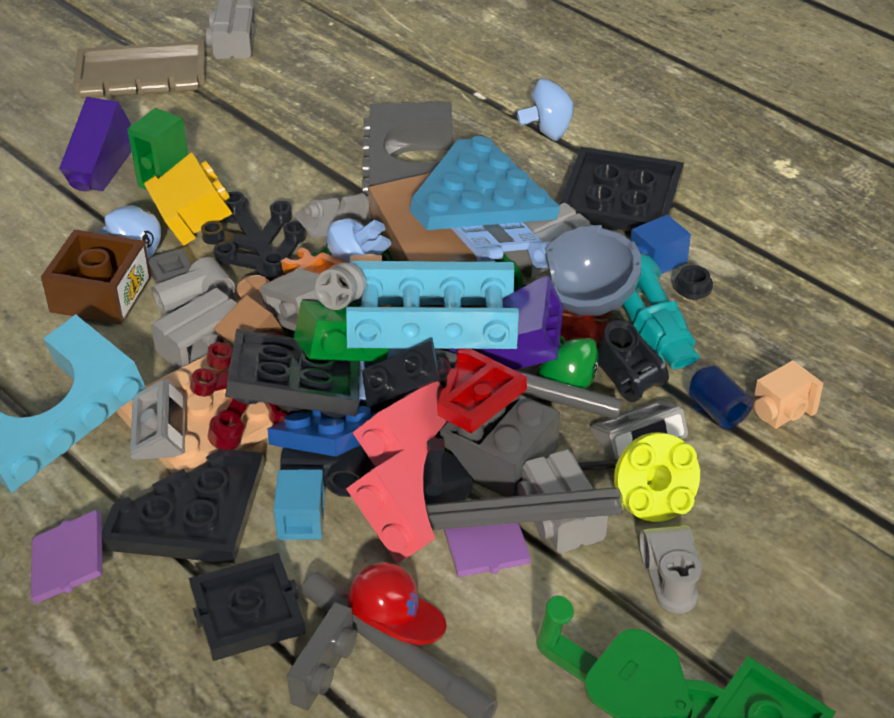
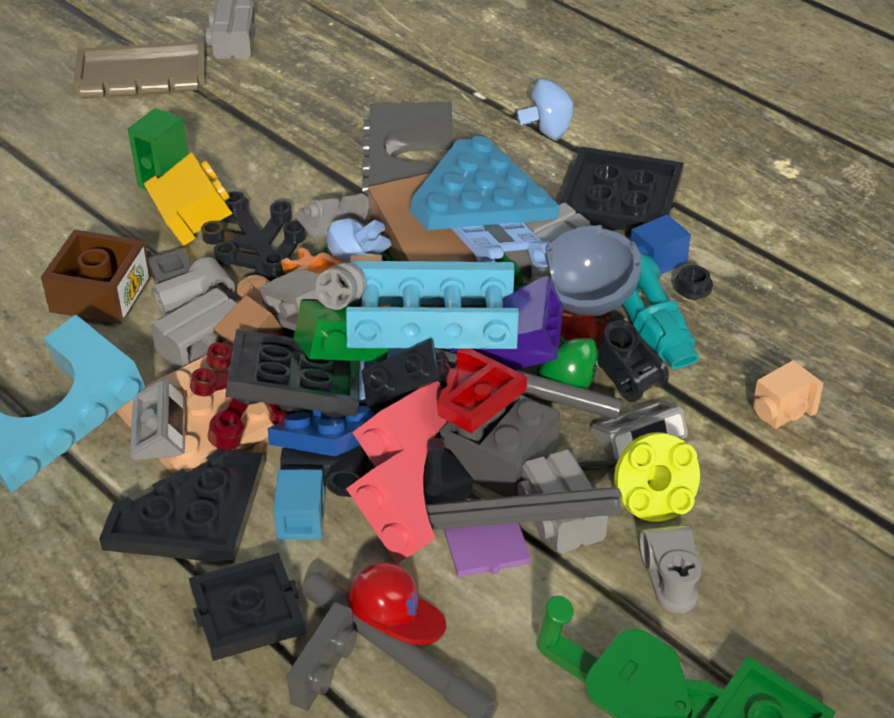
(66, 556): medium lavender piece -> none
(96, 145): dark purple slope -> none
(134, 224): light blue piece -> none
(720, 396): clear blue brick -> none

